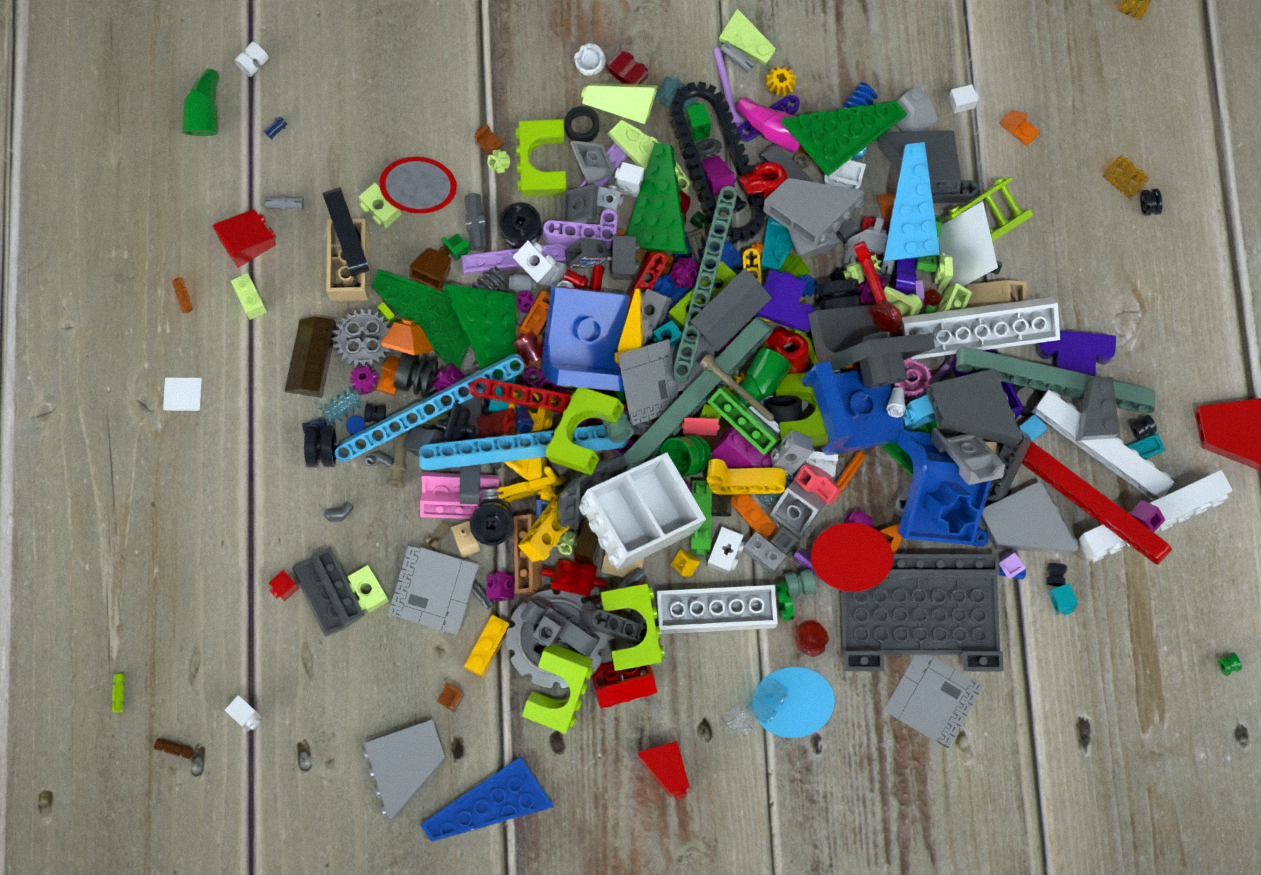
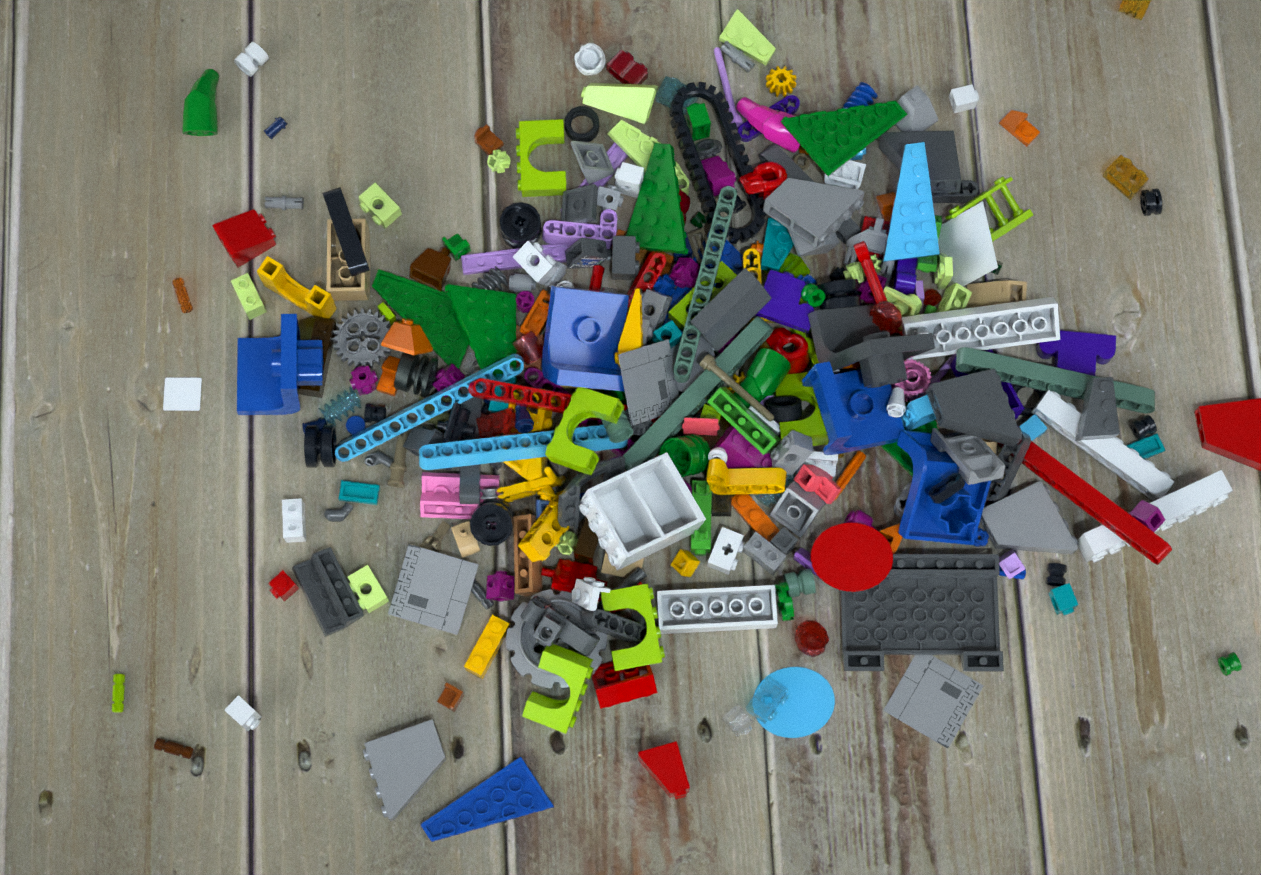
(274, 368): none -> blue piece
(294, 520): none -> white brick
(314, 301): none -> yellow arch
(359, 492): none -> teal tile
(417, 185): flat silver sticker -> none
(475, 222): dark grey piece -> none
(576, 279): red pin -> none
(587, 592): none -> white bracket
(718, 452): none -> white plate
(812, 290): none -> green wheel
(946, 488): none -> black beam

